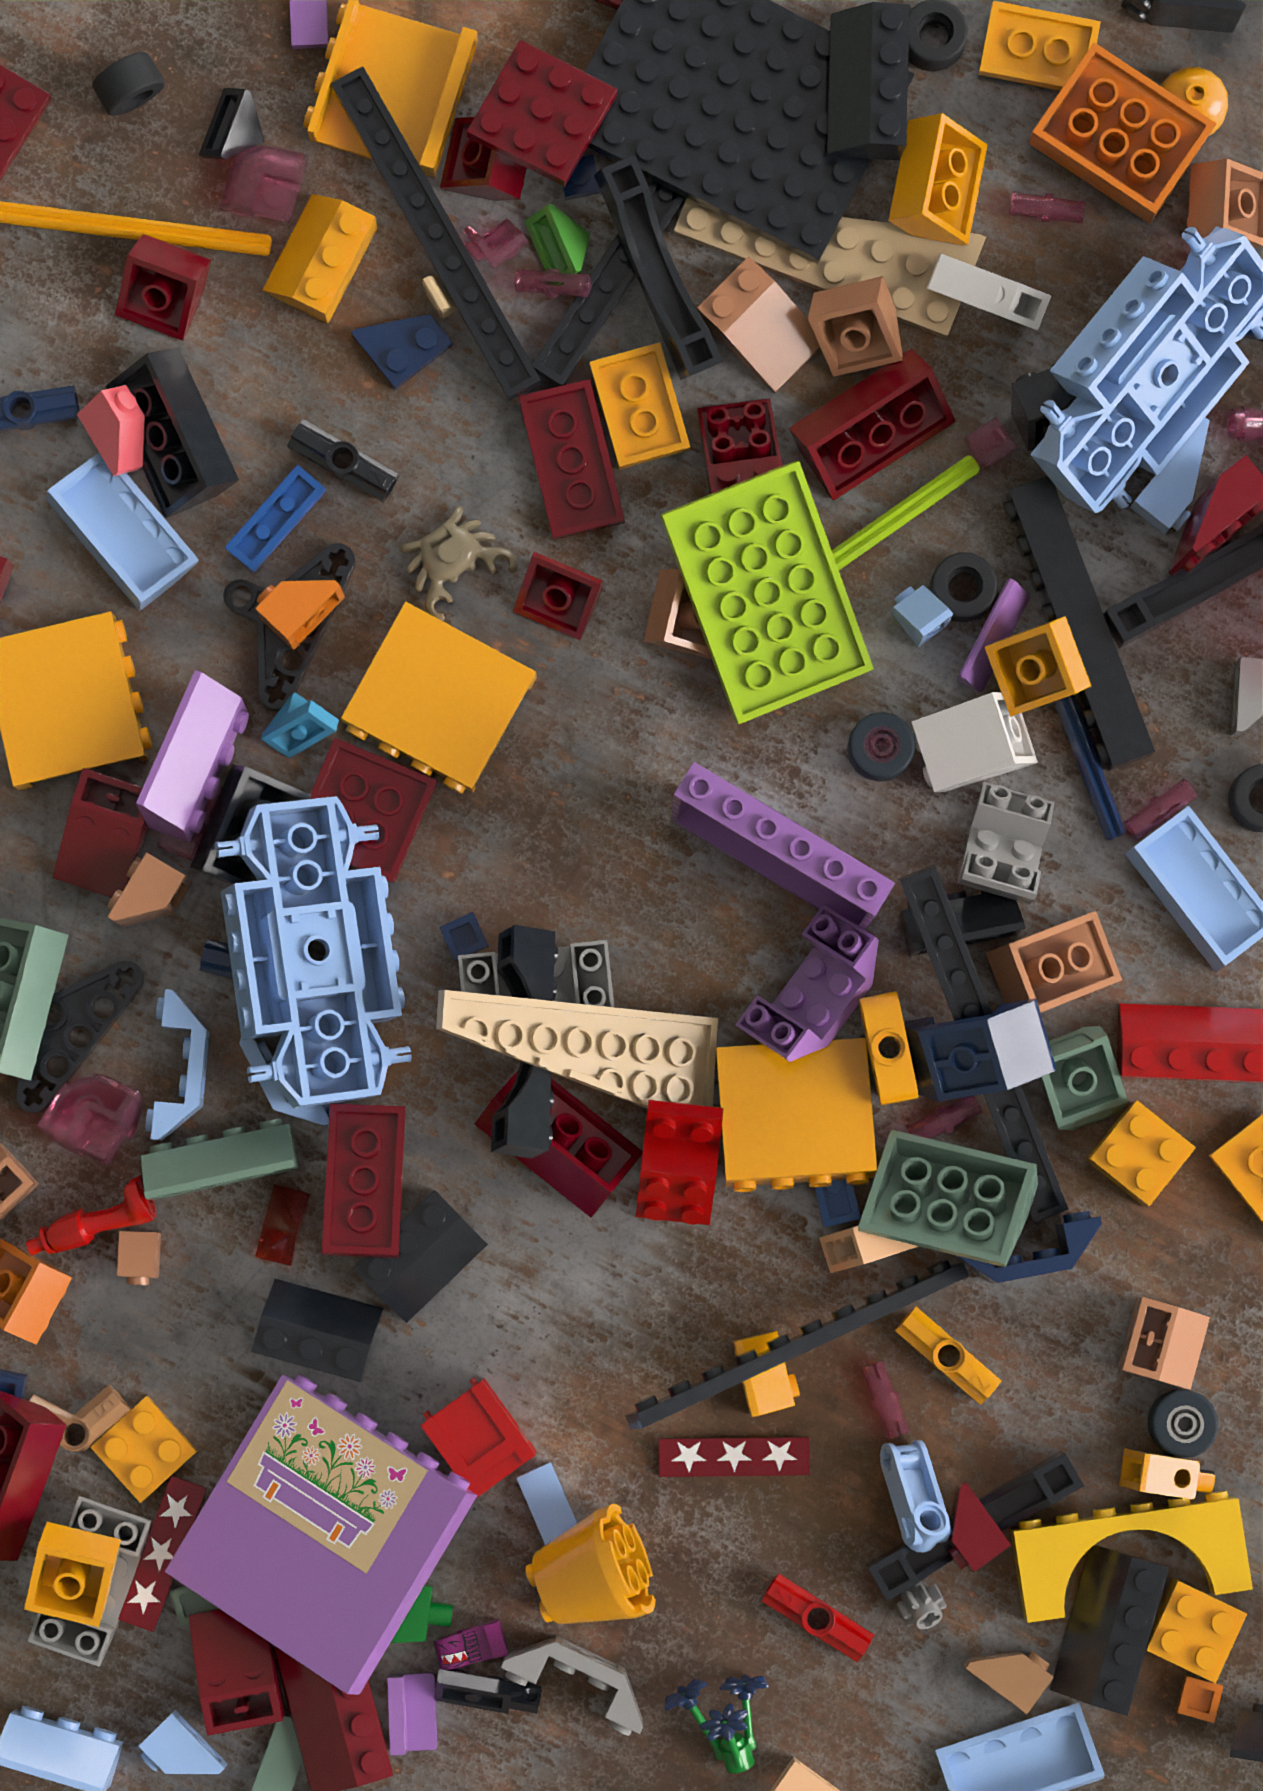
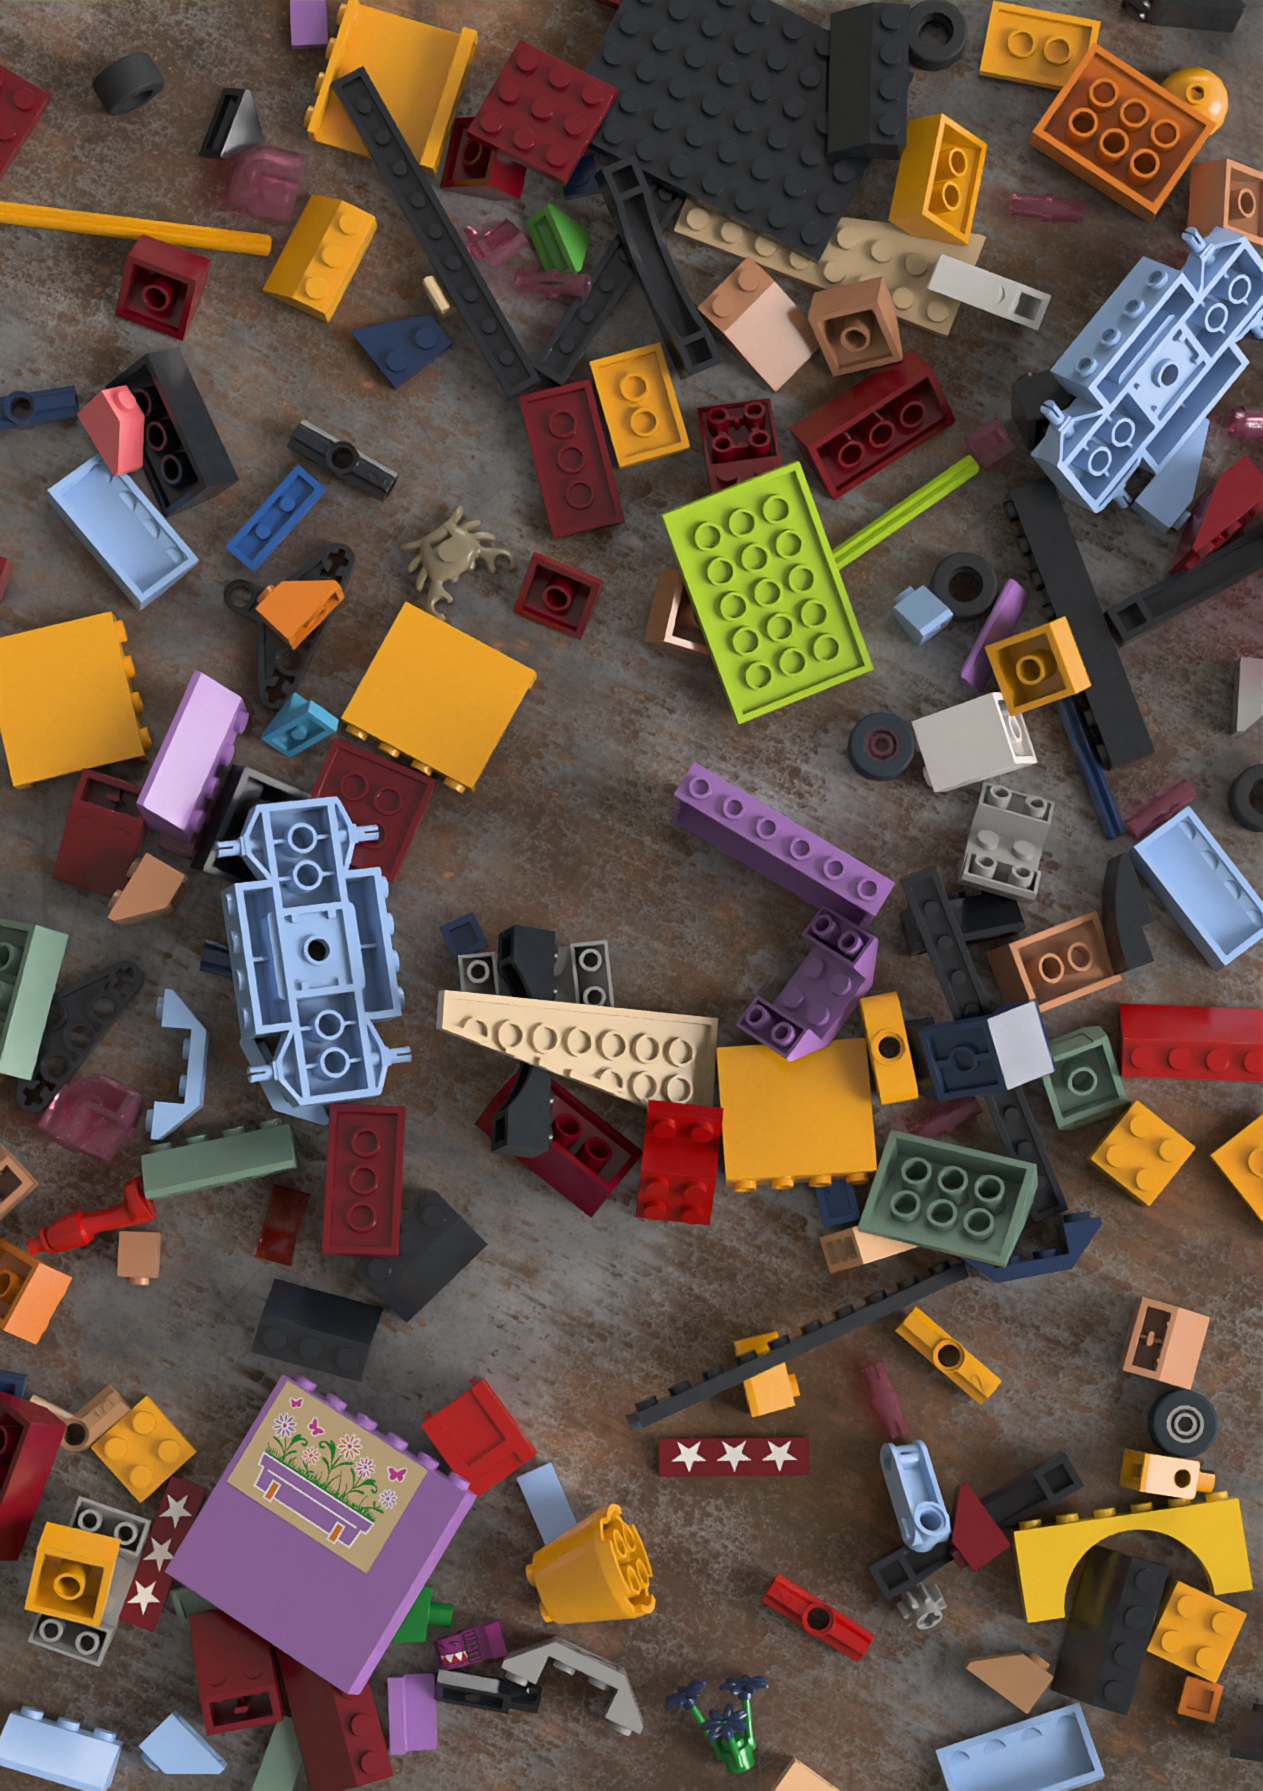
(1124, 916): none -> black slope

